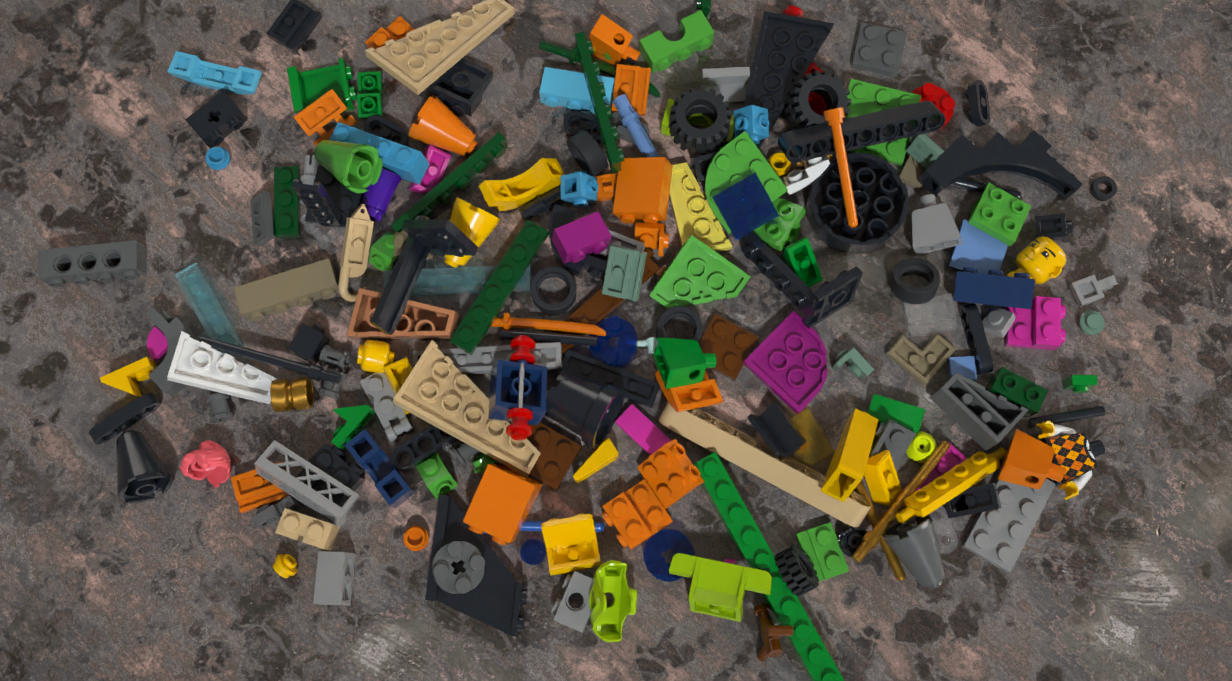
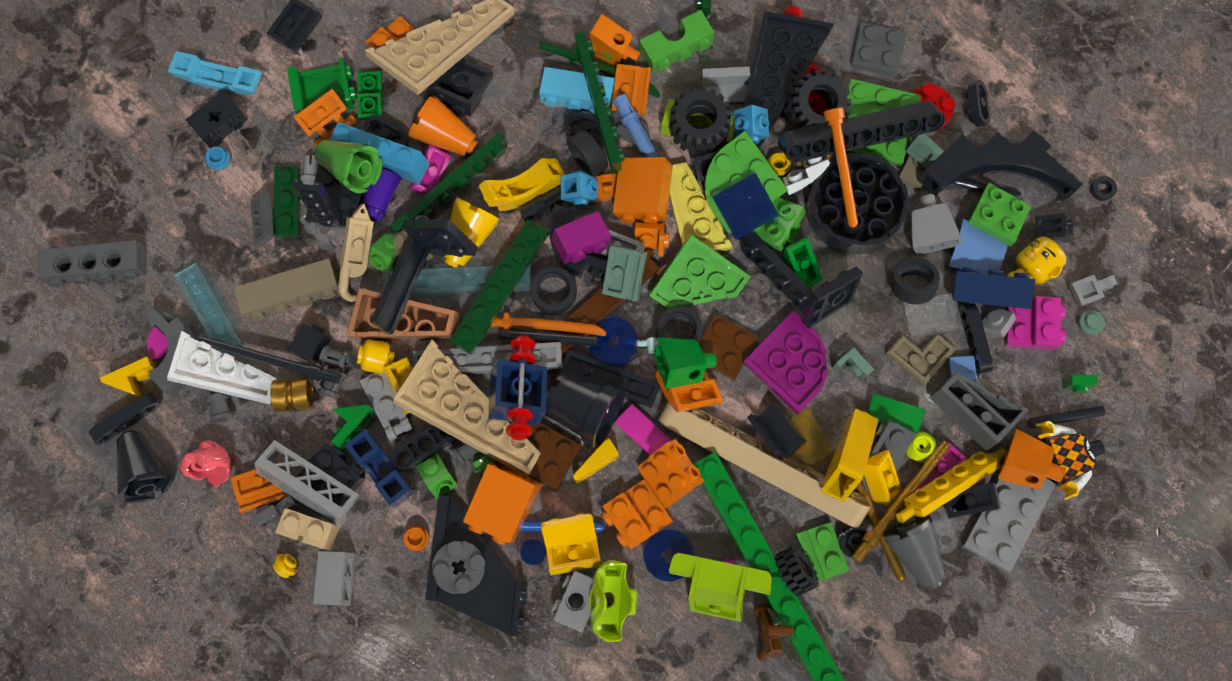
(1017, 390): dark green brick -> none

